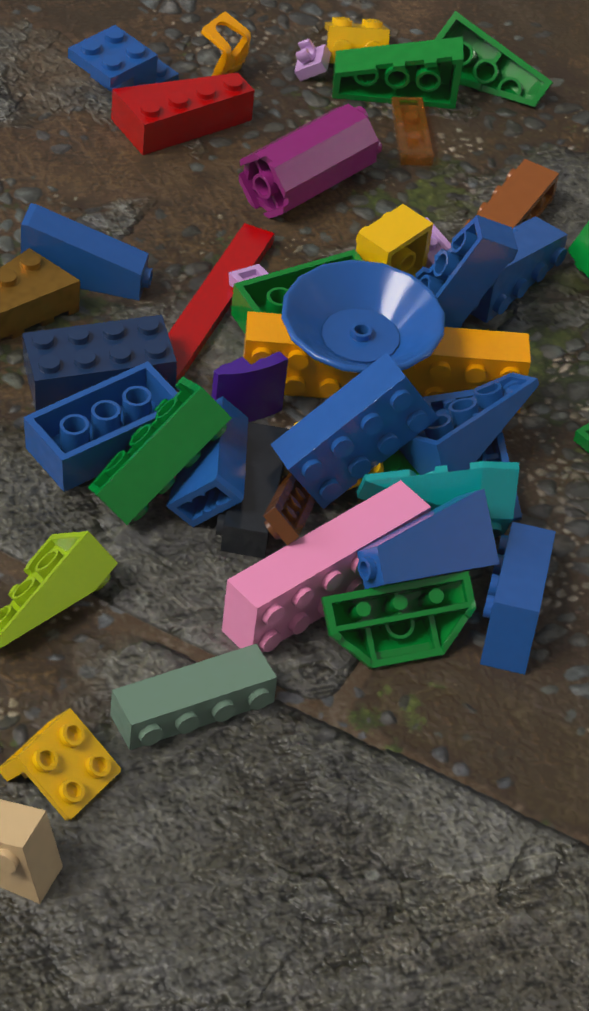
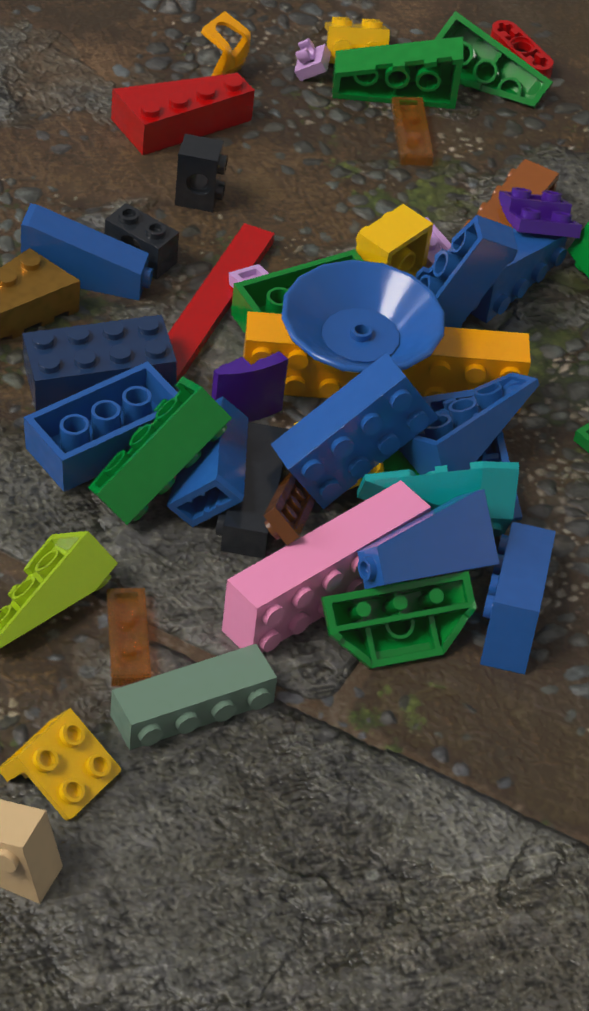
(119, 60): blue bracket -> none
(127, 635): none -> clear orange tile
(145, 234): none -> black brick
(200, 173): none -> black brick
(309, 160): magenta brick -> none
(515, 39): none -> red beam
(539, 213): none -> dark purple slope

